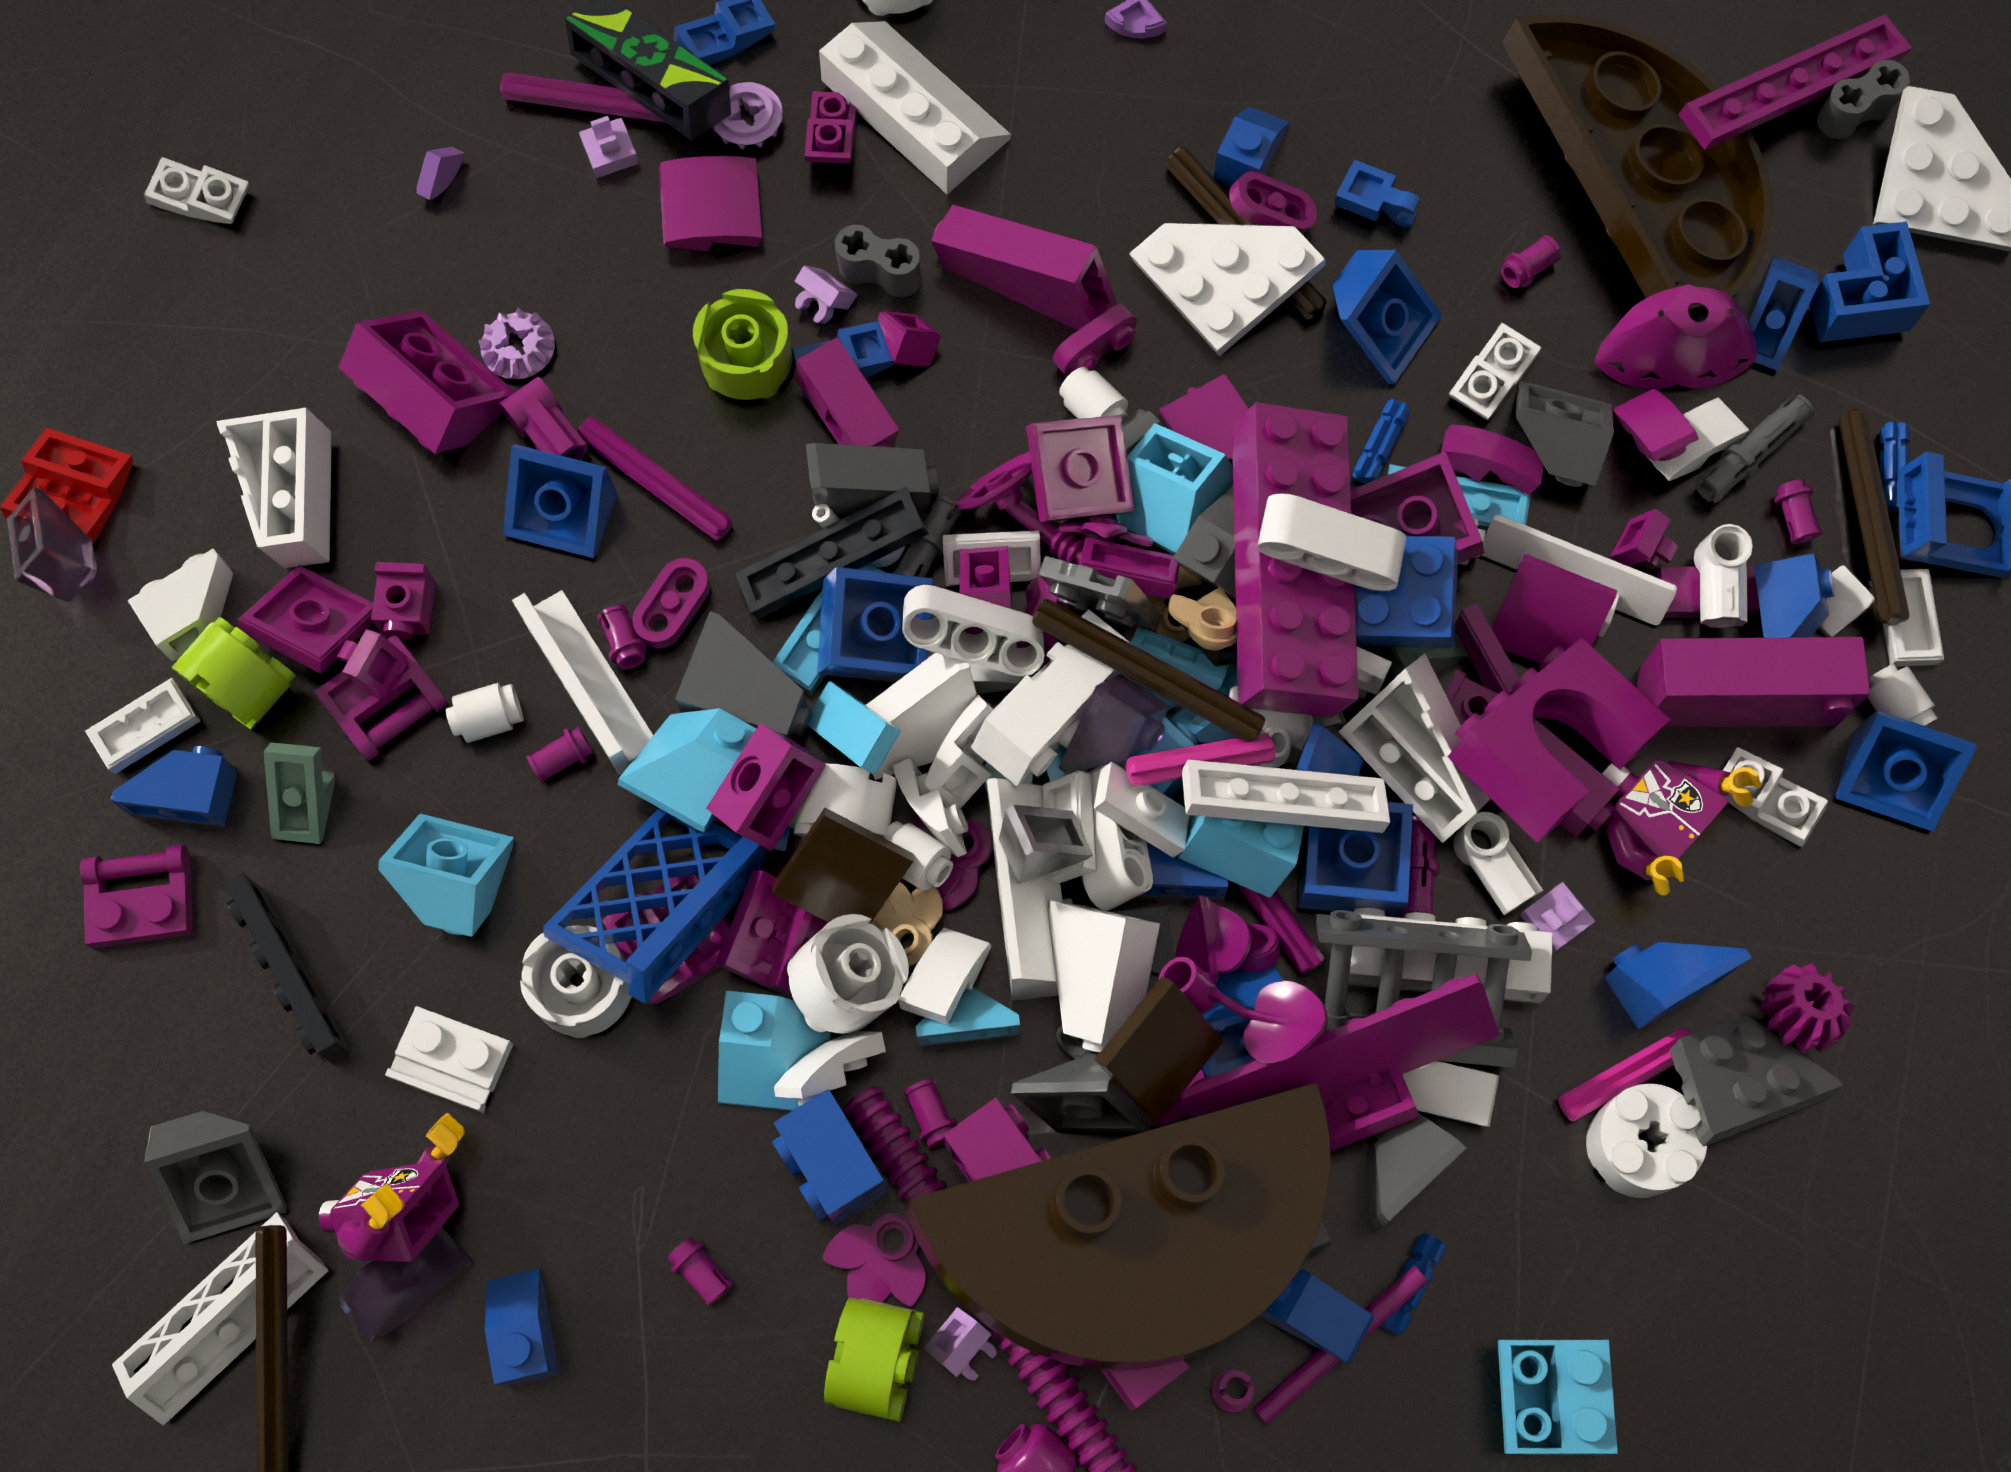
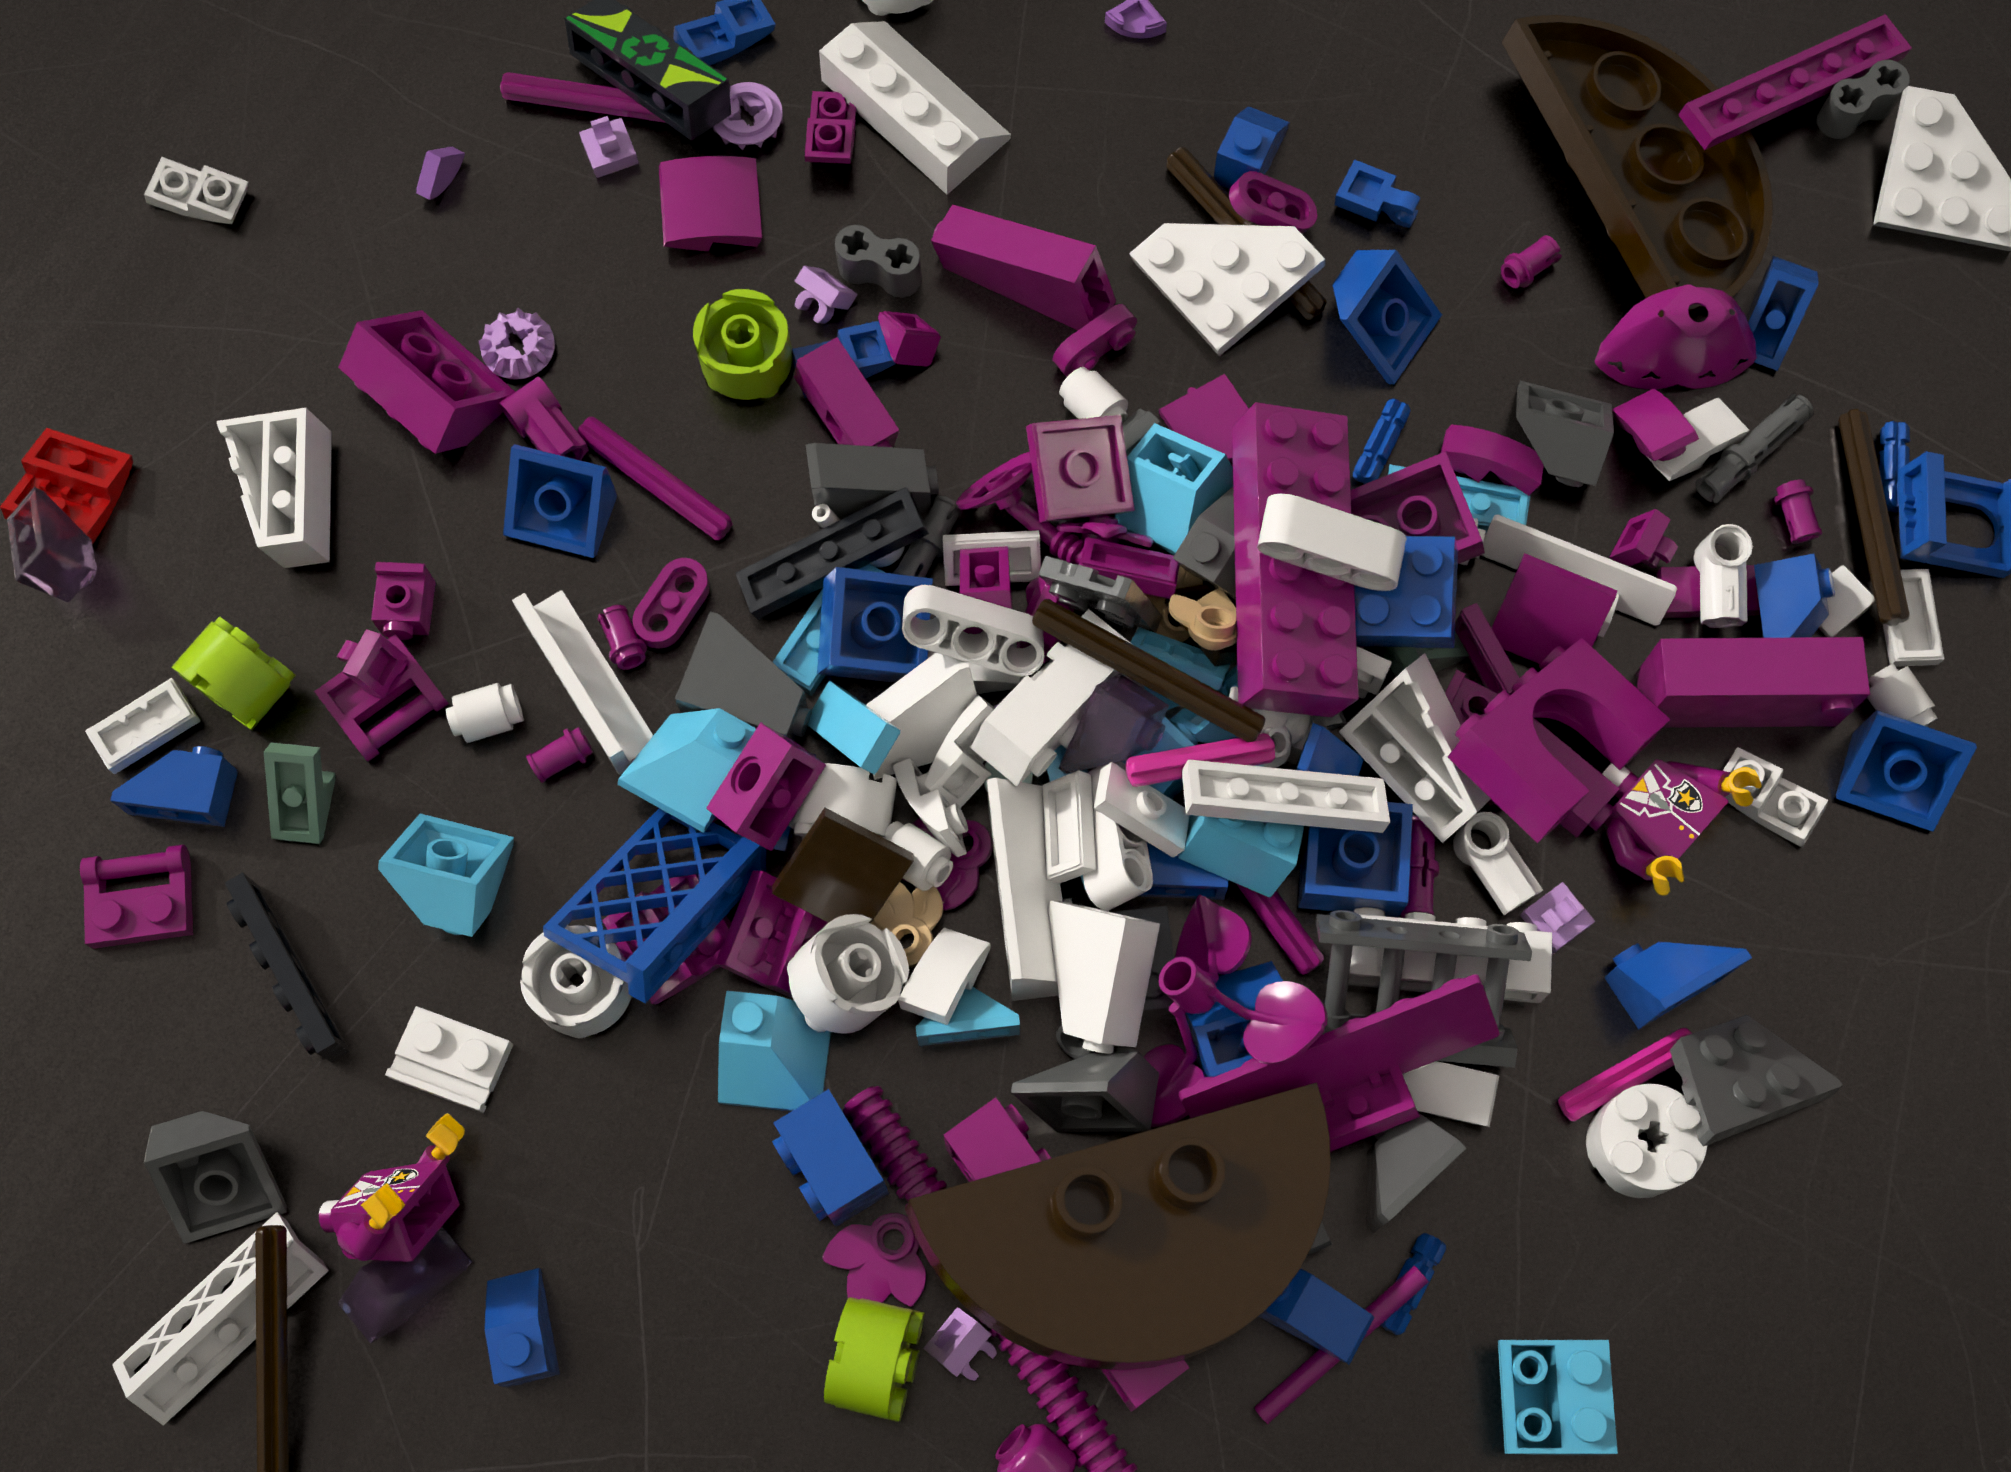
(183, 602): white slope -> none
(307, 618): magenta tile -> none
(699, 1270): magenta pin -> none
(826, 1065): white slope -> none
(929, 1112): magenta pin -> none
(1041, 841): flat silver slope -> none
(1159, 1049): dark brown tile -> none
(1223, 1400): magenta pin -> none
(1263, 950): magenta tile -> none
(1495, 371): white slope -> none
(1807, 1008): magenta gear -> none
(1877, 291): blue brick -> none

